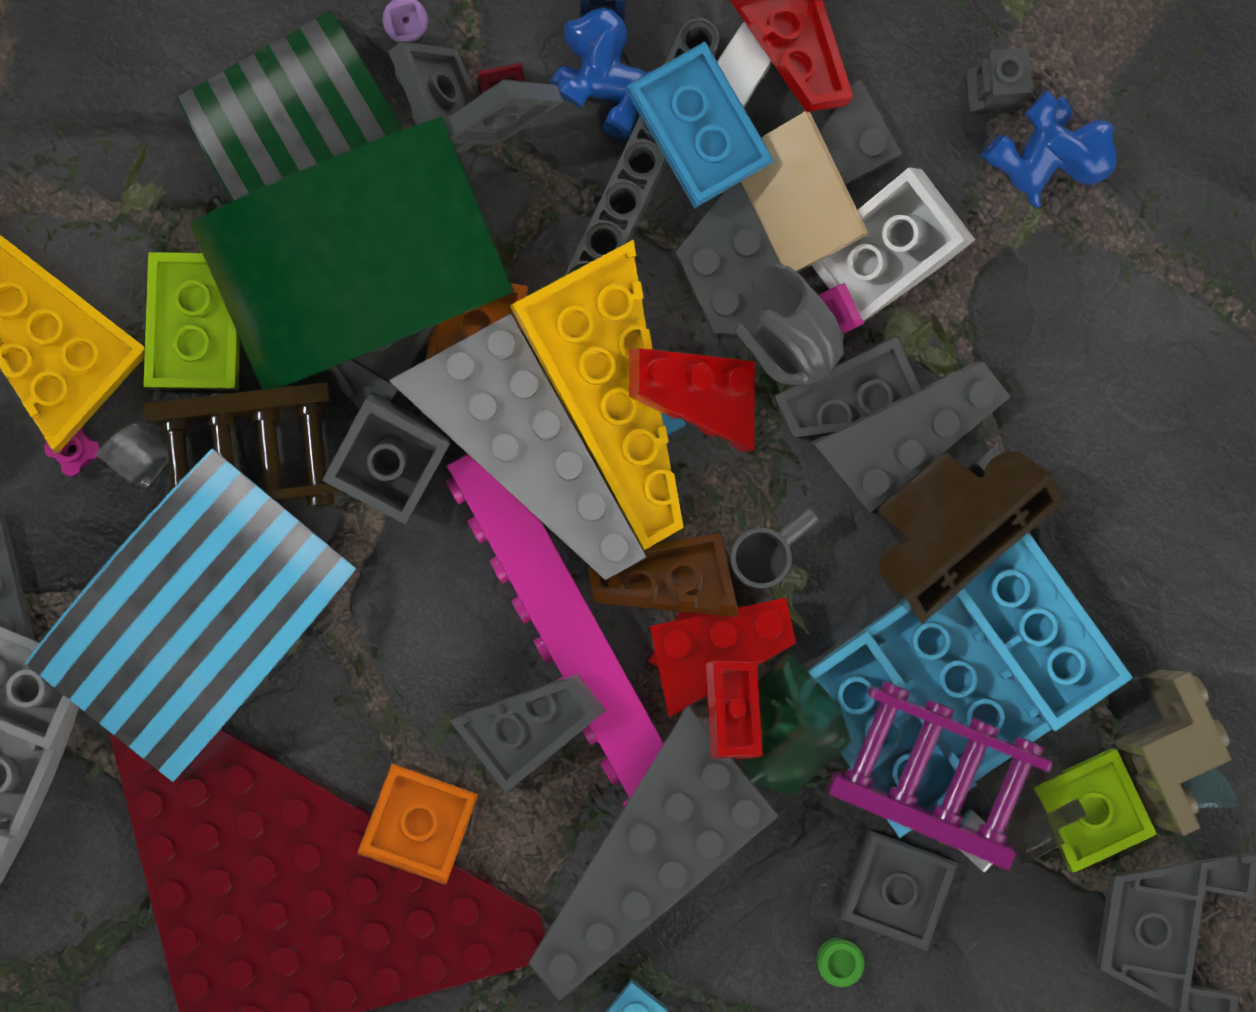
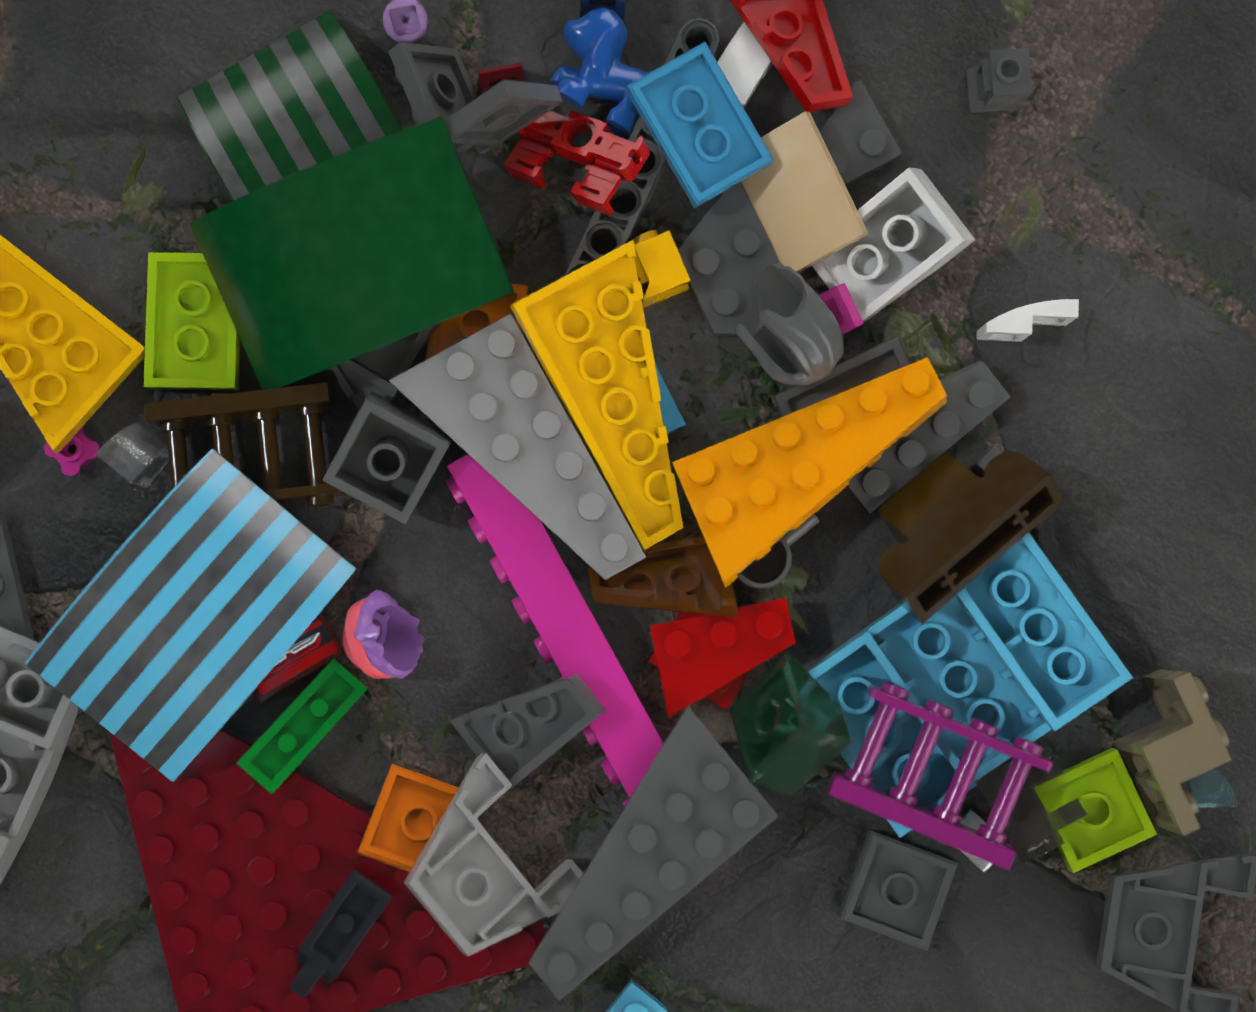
(302, 726): none -> green plate
(308, 653): none -> slope
(339, 931): none -> black hinge
(382, 637): none -> medium lavender hair
(469, 878): none -> light grey wing
(604, 156): none -> red piece
(659, 267): none -> yellow window
(700, 389): red wing -> none
(734, 709): red plate -> none
(788, 469): none -> light orange wing
(840, 962): bright green tile -> none
(1017, 323): none -> white slope
(1083, 154): blue animal -> none

